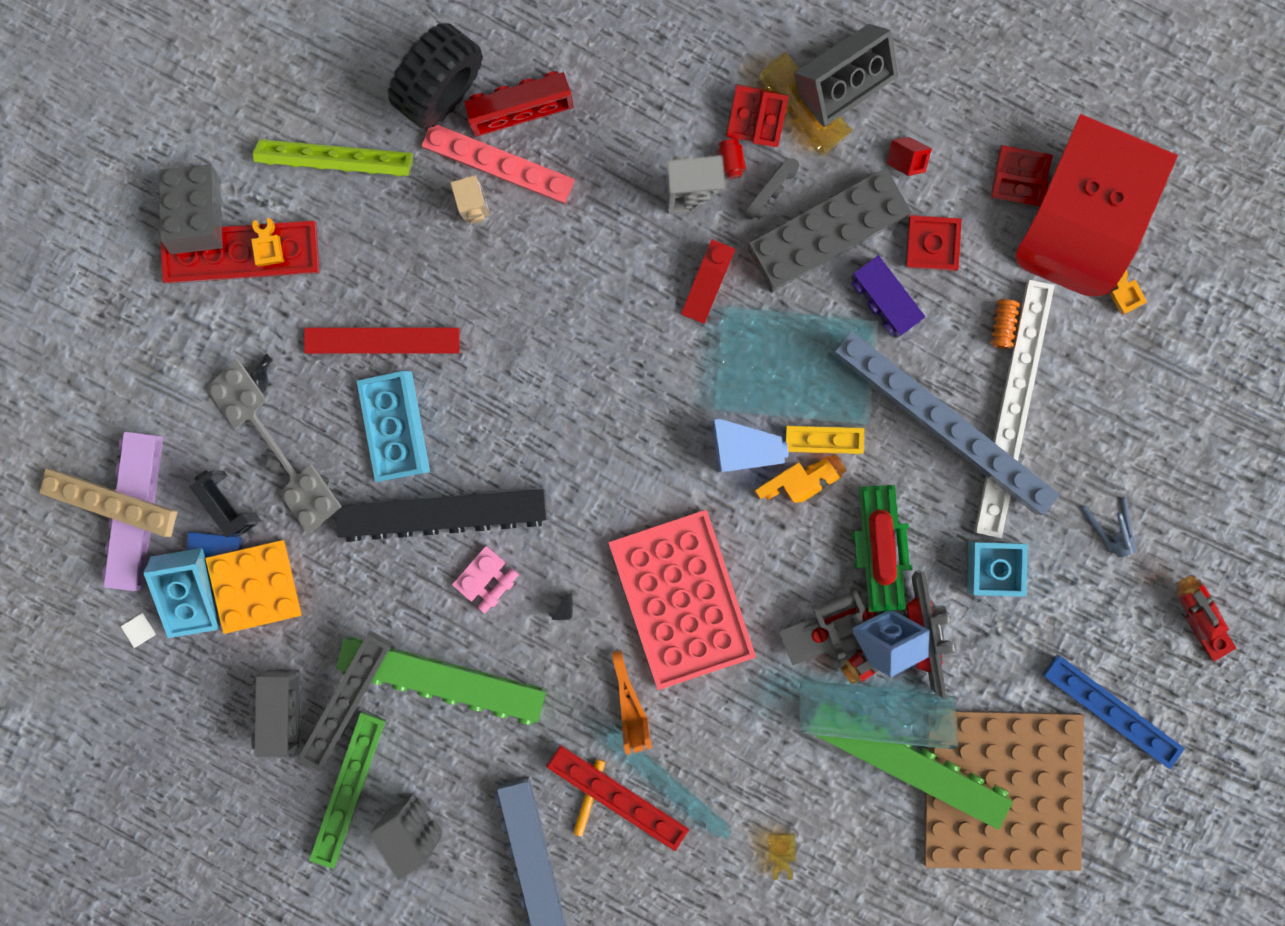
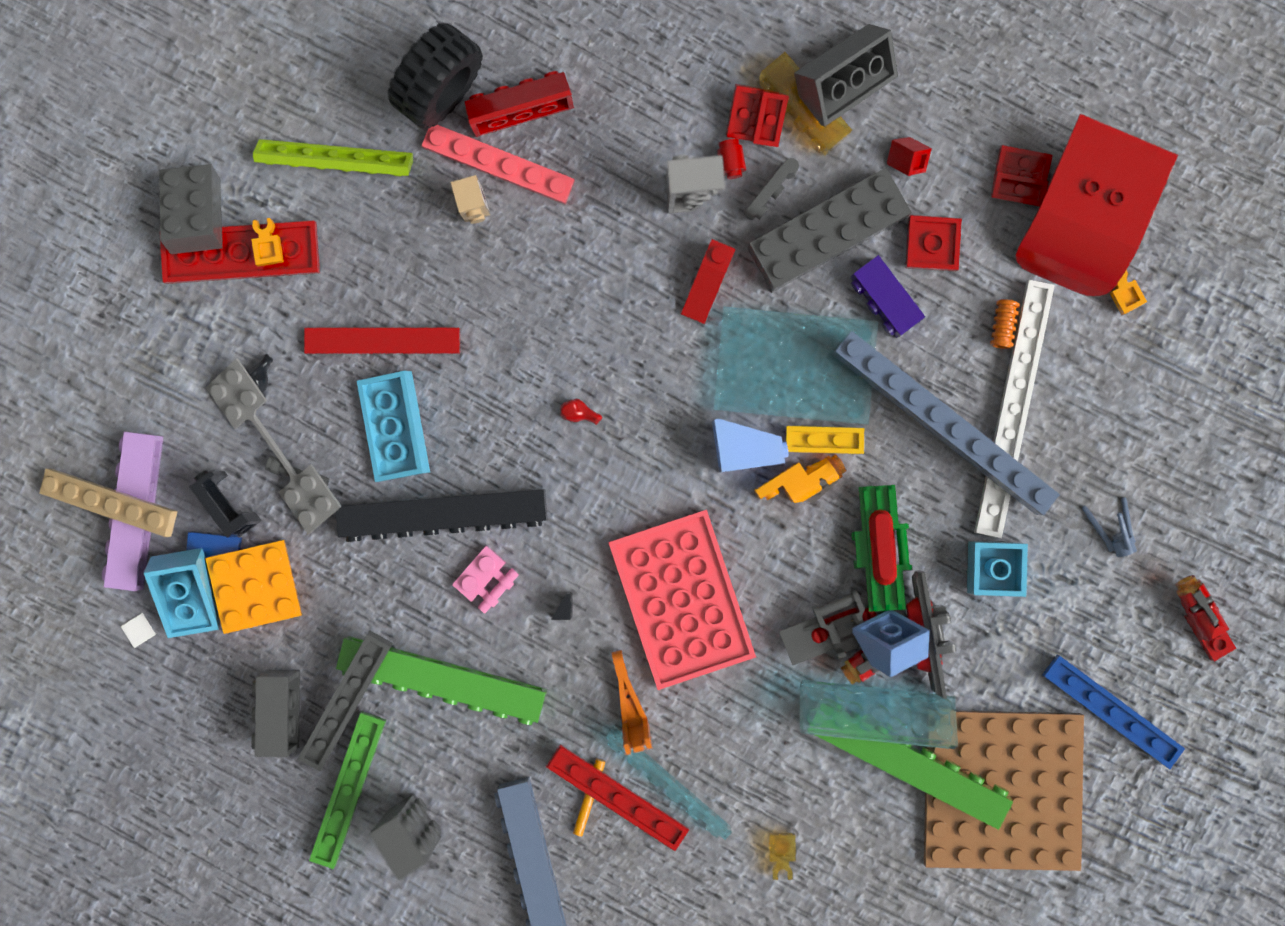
(577, 410): none -> red animal

